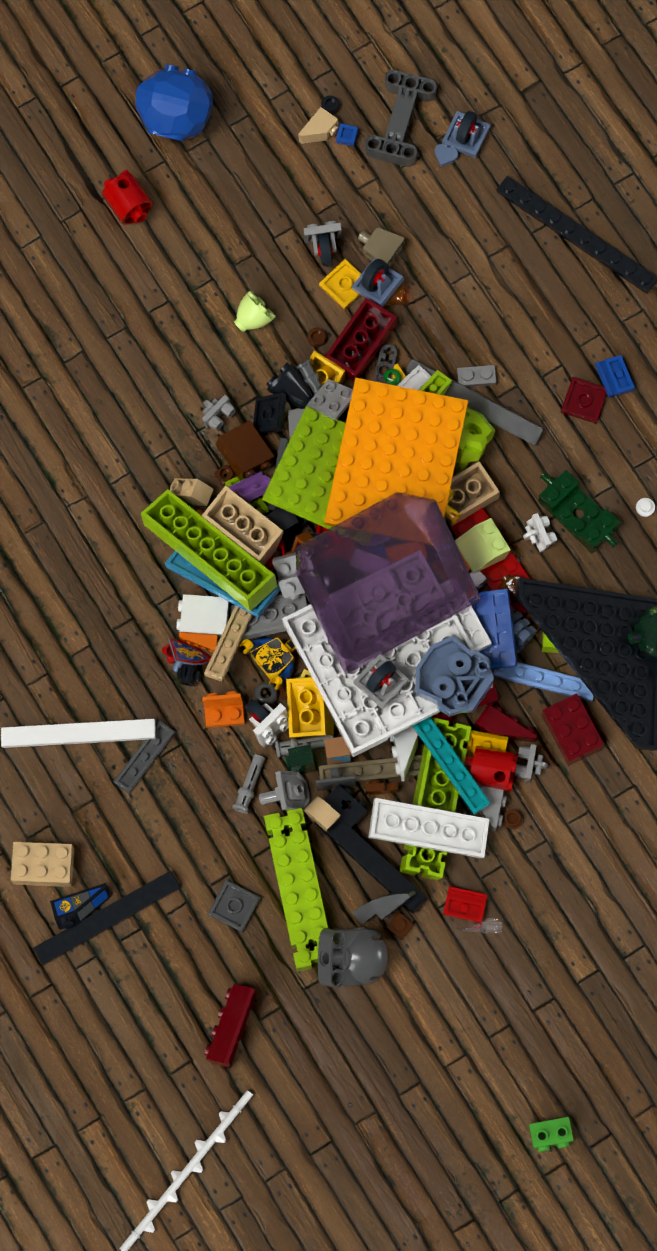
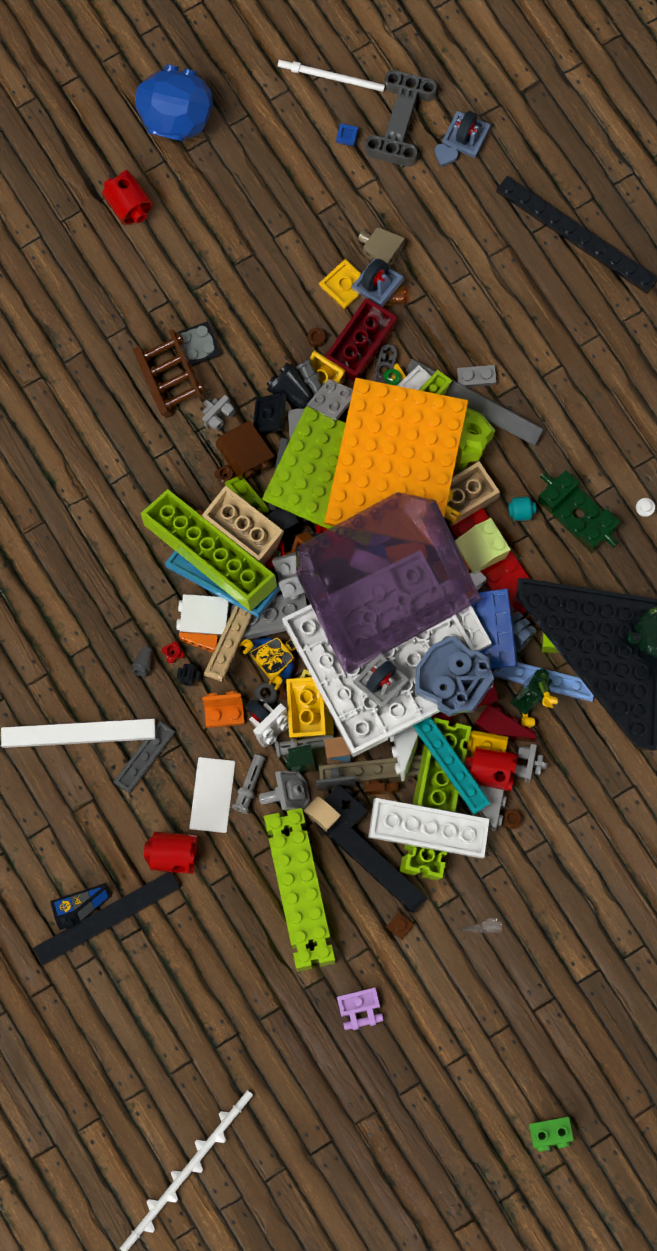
(42, 864): tan brick -> none
(142, 663): none -> dark grey cone
(151, 373): none -> reddish brown fence
(171, 852): none -> red cylinder
(187, 654): shield -> none
(192, 491): tan slope -> none
(200, 343): none -> light grey piece
(212, 795): none -> white sticker
(231, 1025): dark red slope -> none
(234, 906): dark grey tile -> none
(251, 487): medium lavender plate -> none
(252, 313): yellowish green piece -> none
(296, 67): none -> white bar
(319, 128): tan slope -> none
(322, 235): light grey plate -> none
(330, 104): black tile -> none
(350, 956): dark grey piece -> none
(357, 1003): none -> lavender plate
(382, 905): dark grey slope -> none
(465, 904): red plate -> none
(510, 582): reddish brown head -> none
(521, 508): none -> teal head
(531, 693): none -> clear green torso
(537, 533): white hips -> none
(572, 729): dark red brick -> none
(584, 400): dark red tile -> none
(614, 376): blue plate -> none

